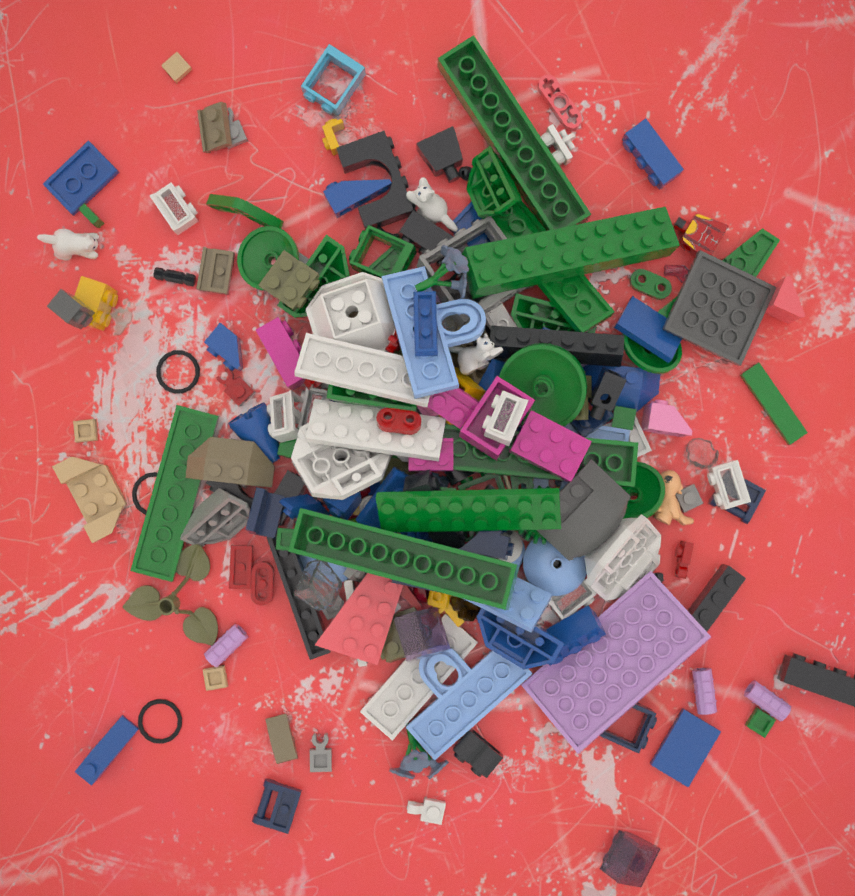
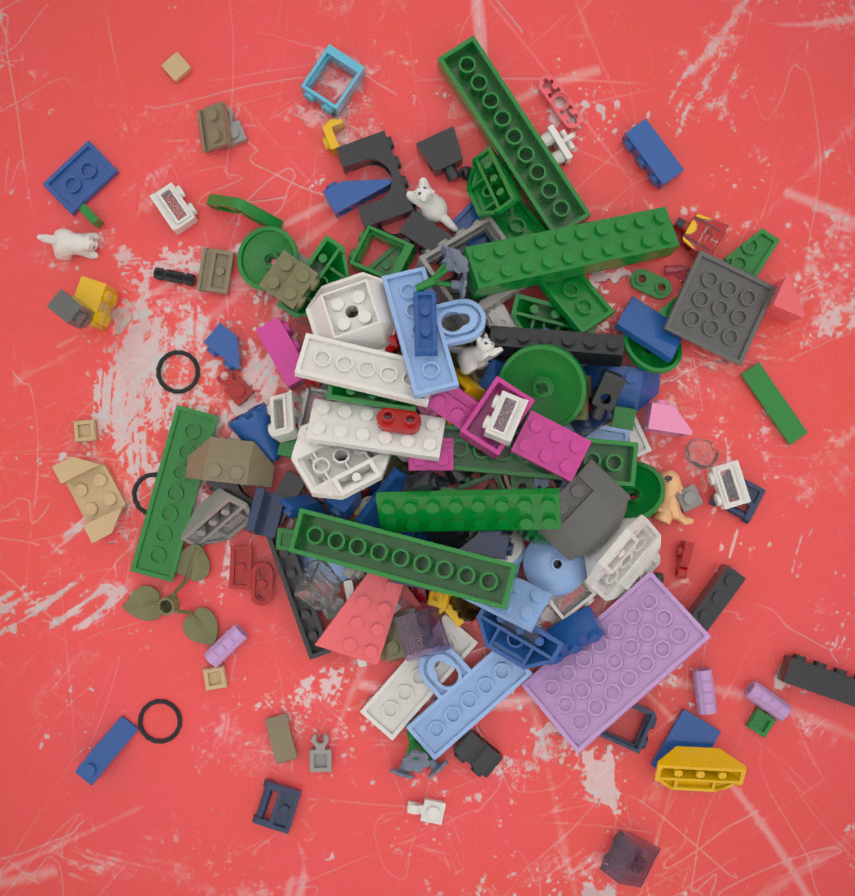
(699, 769): none -> yellow wedge

